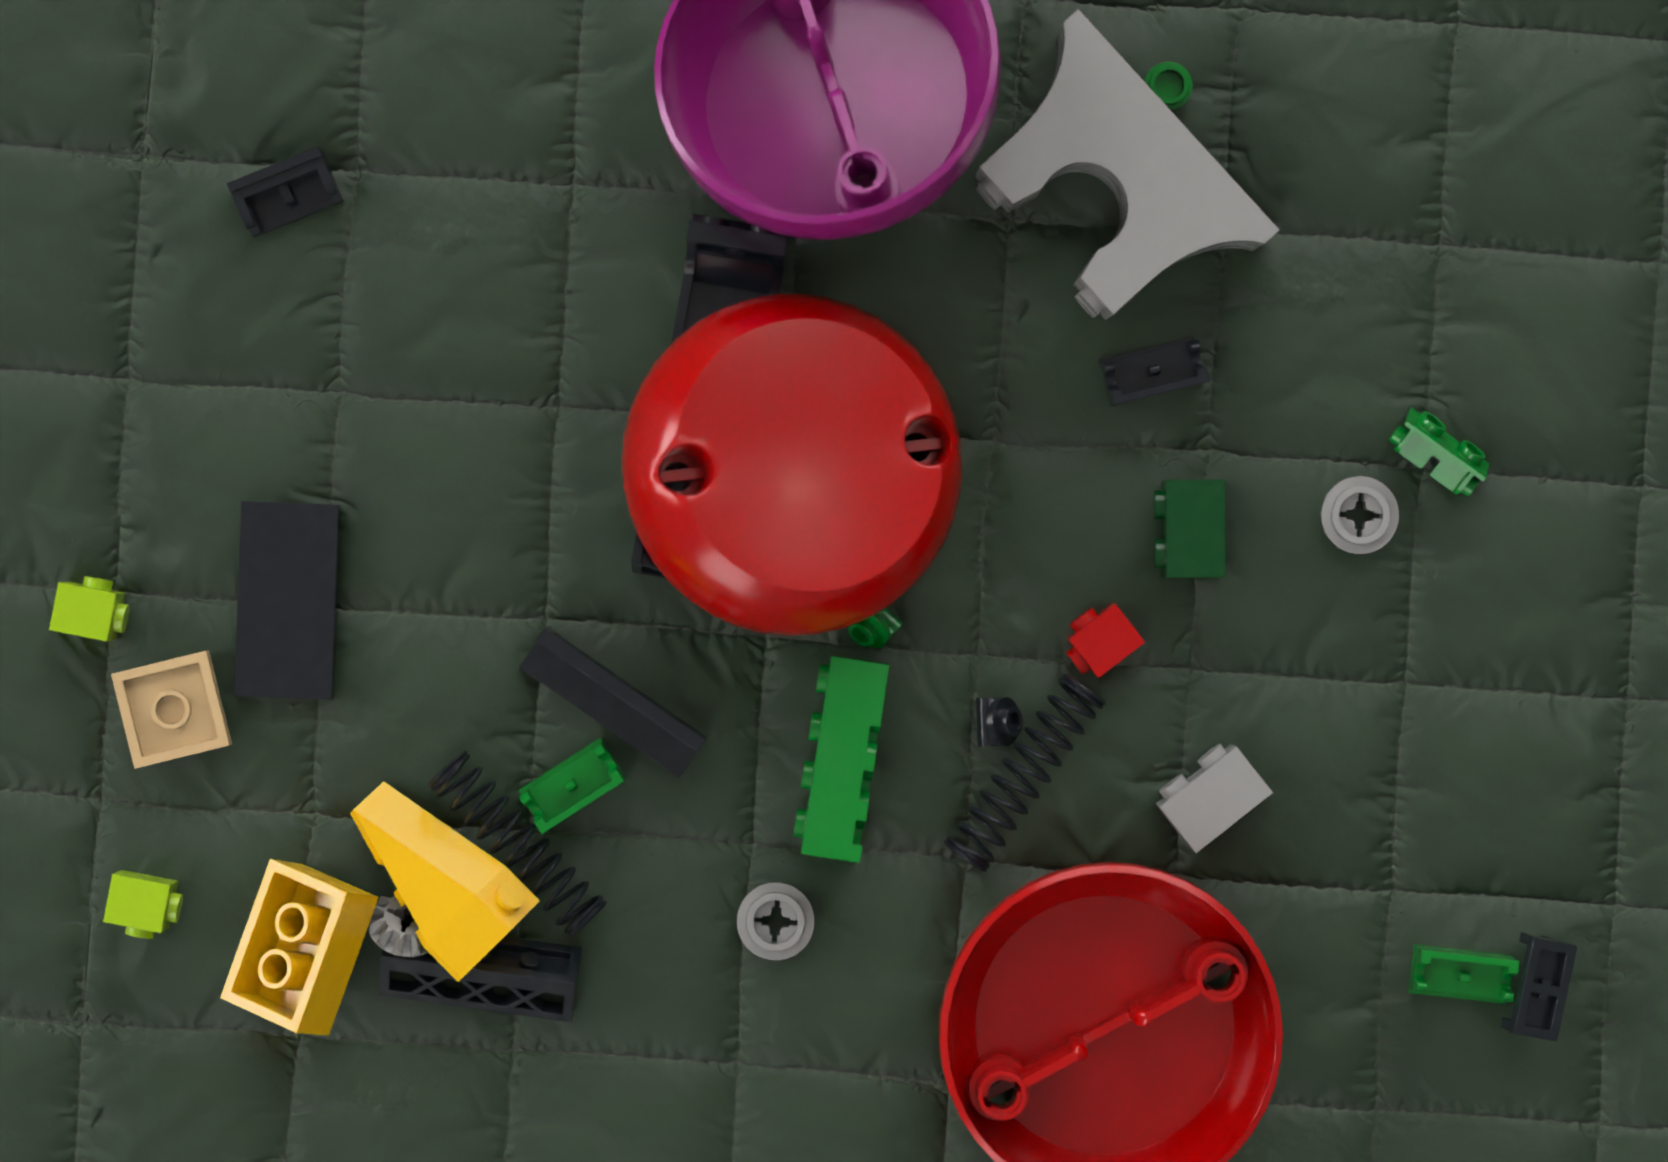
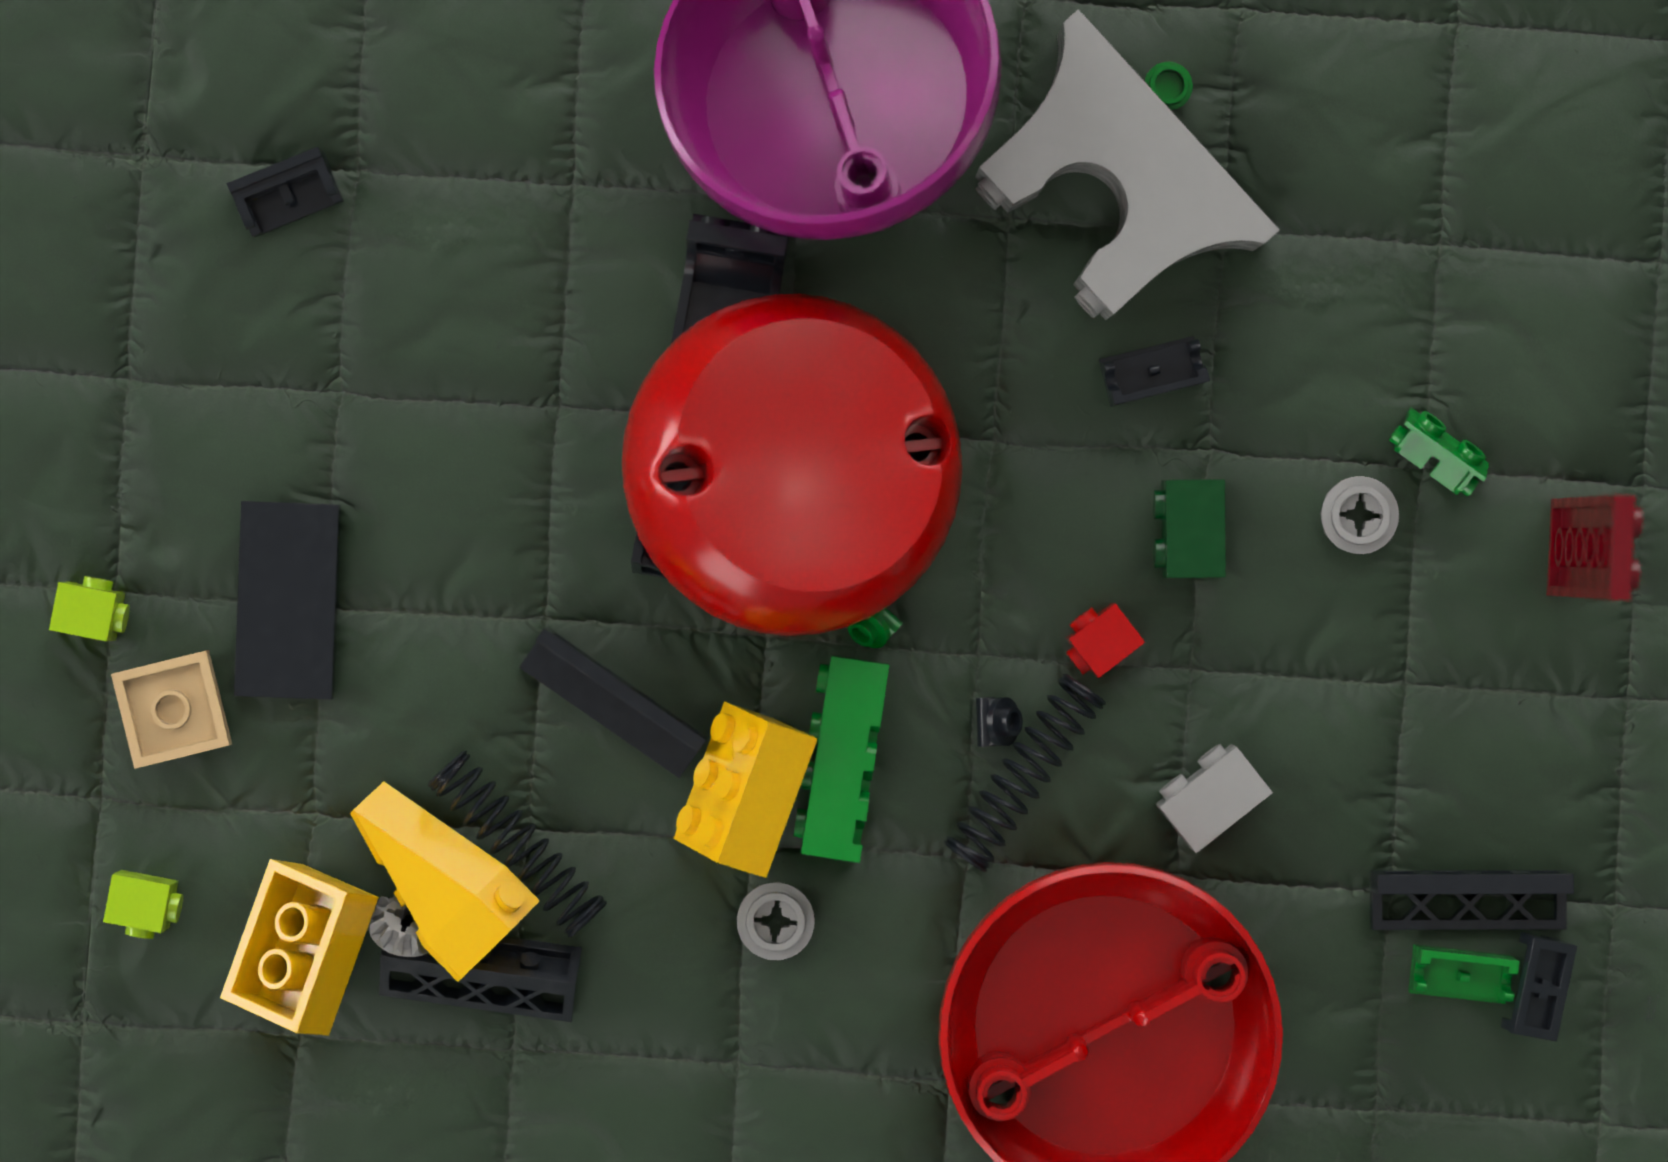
(571, 785): green hinge -> none
(744, 789): none -> yellow brick
(1470, 882): none -> black fence
(1593, 547): none -> dark red plate

